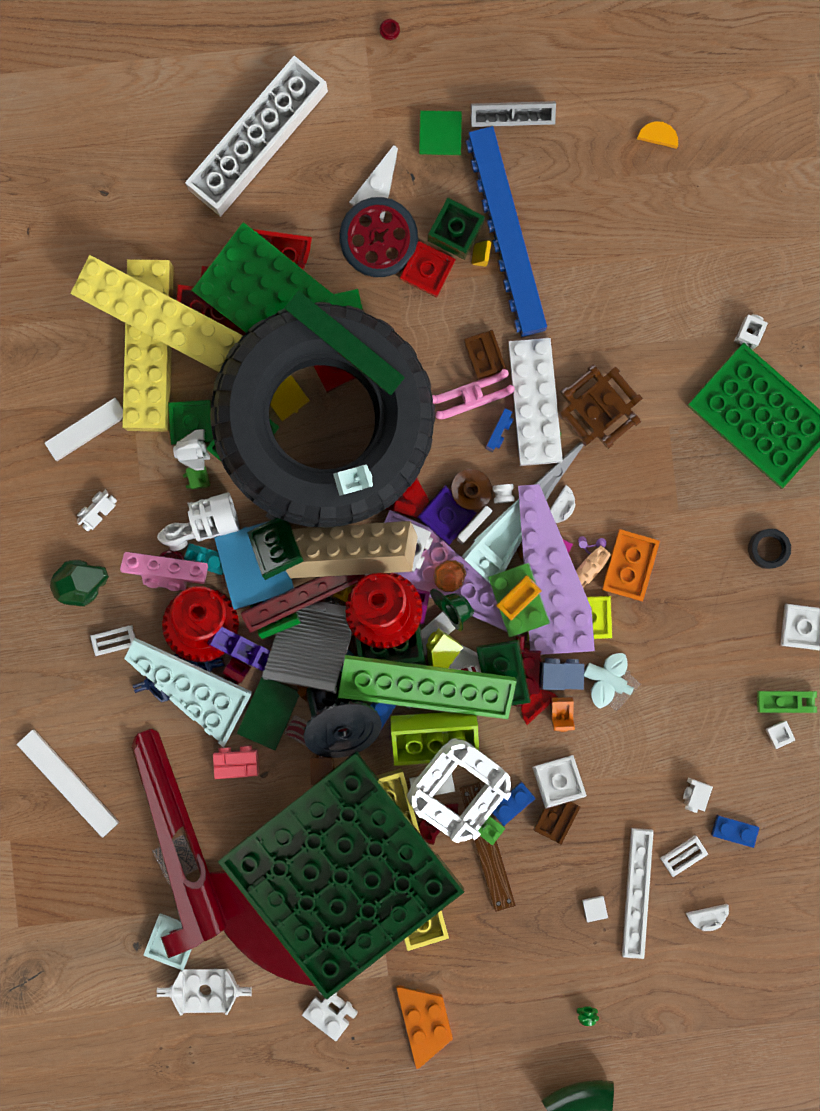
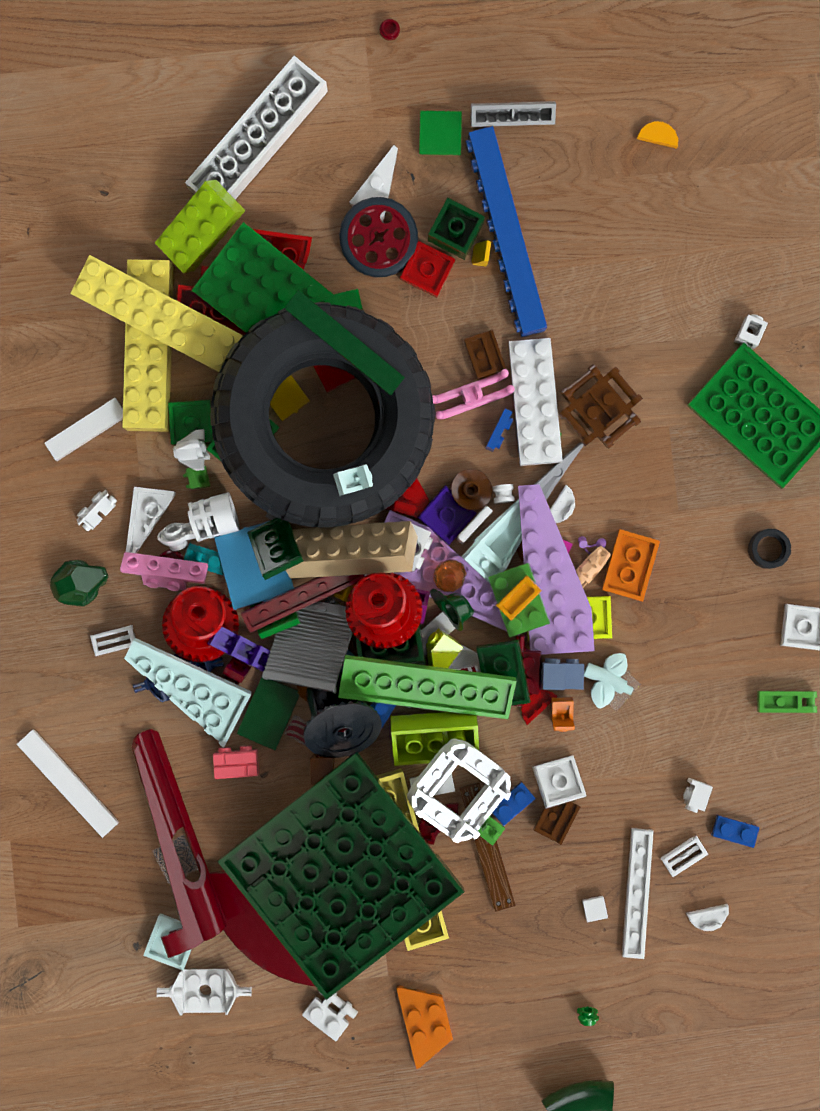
(146, 511): none -> white wing
(199, 226): none -> lime brick
(780, 734): white plate -> none

